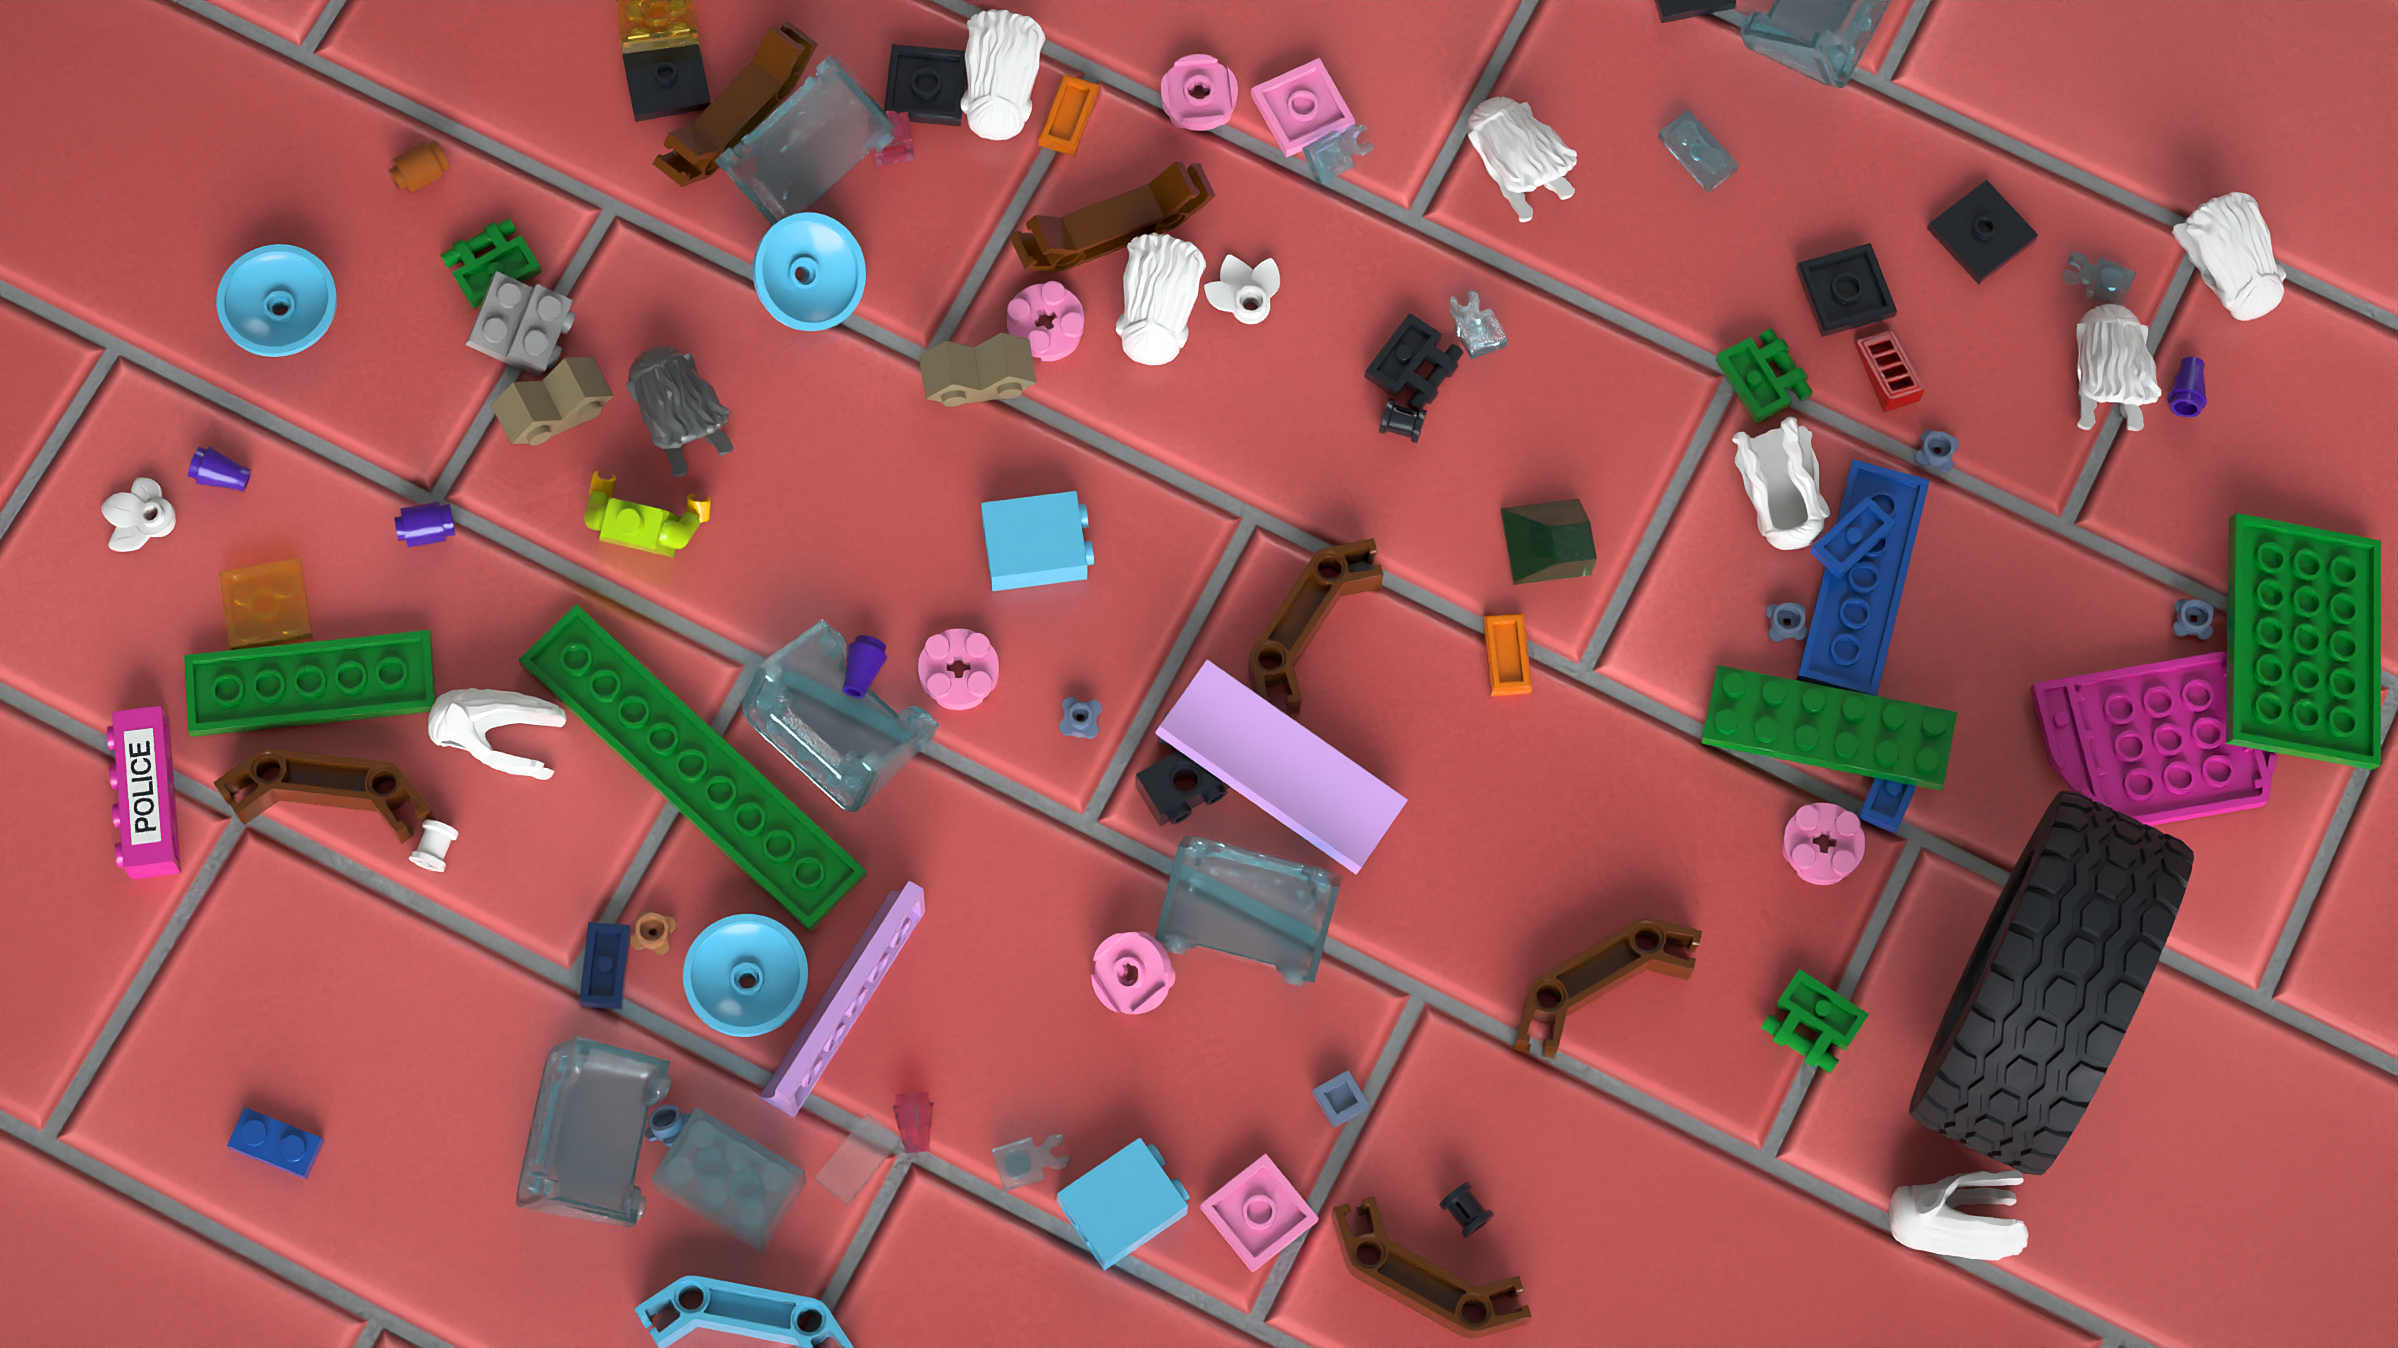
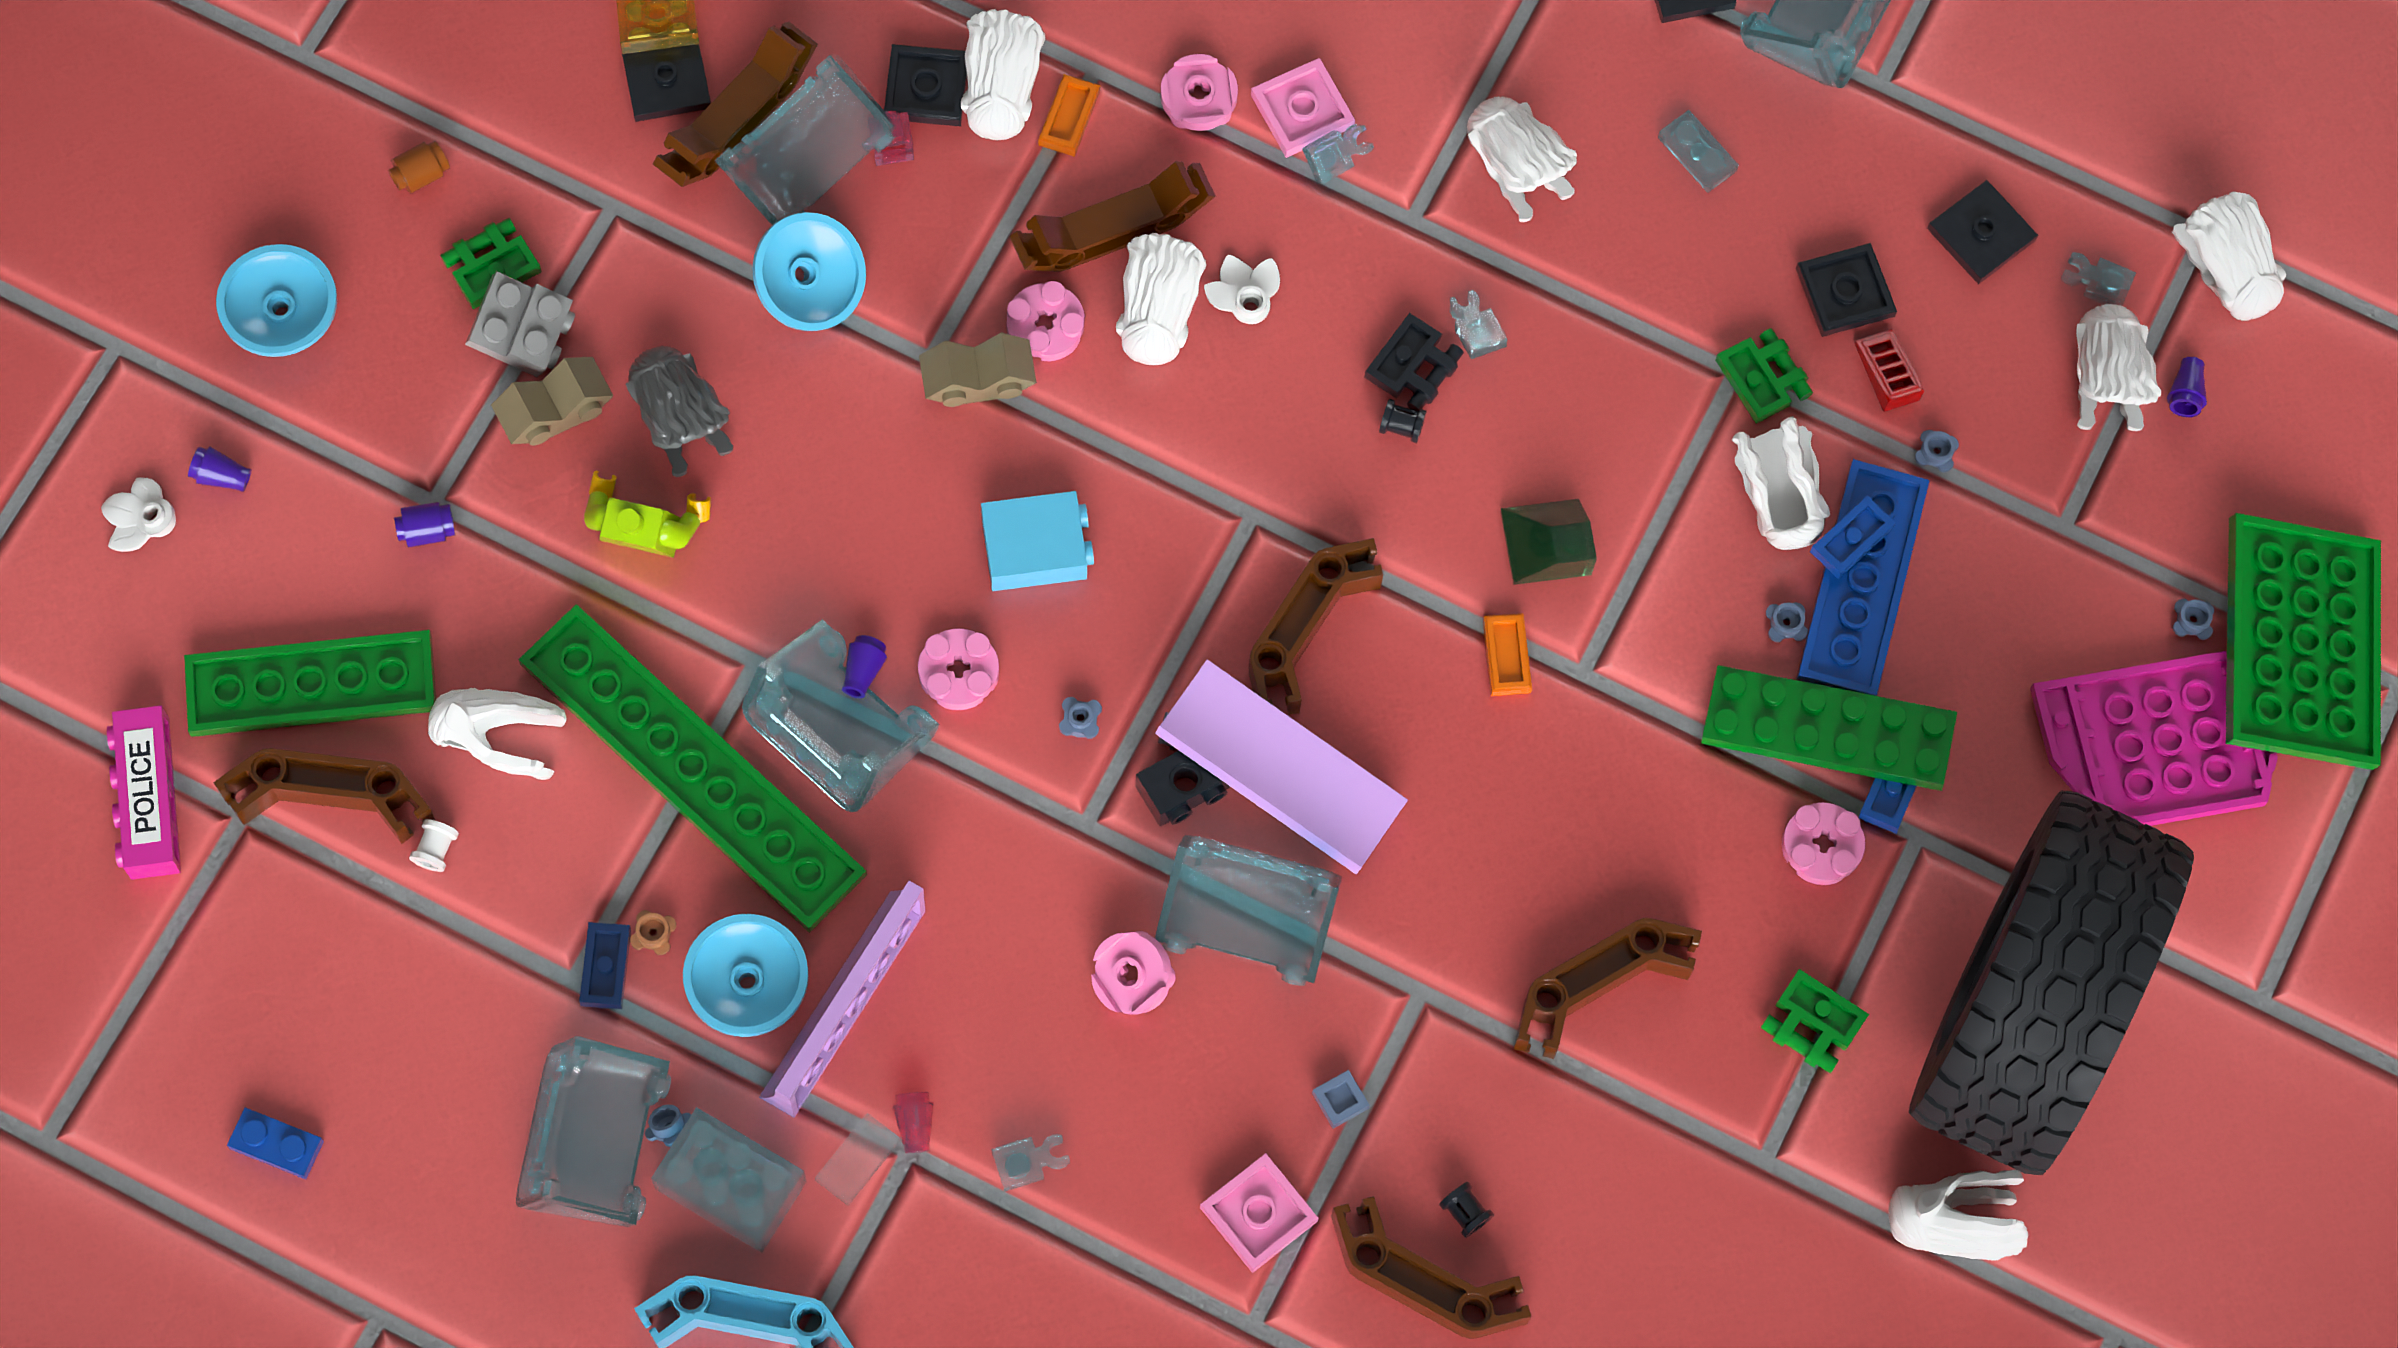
(265, 604): clear yellow plate -> none
(1123, 1202): medium azure brick -> none

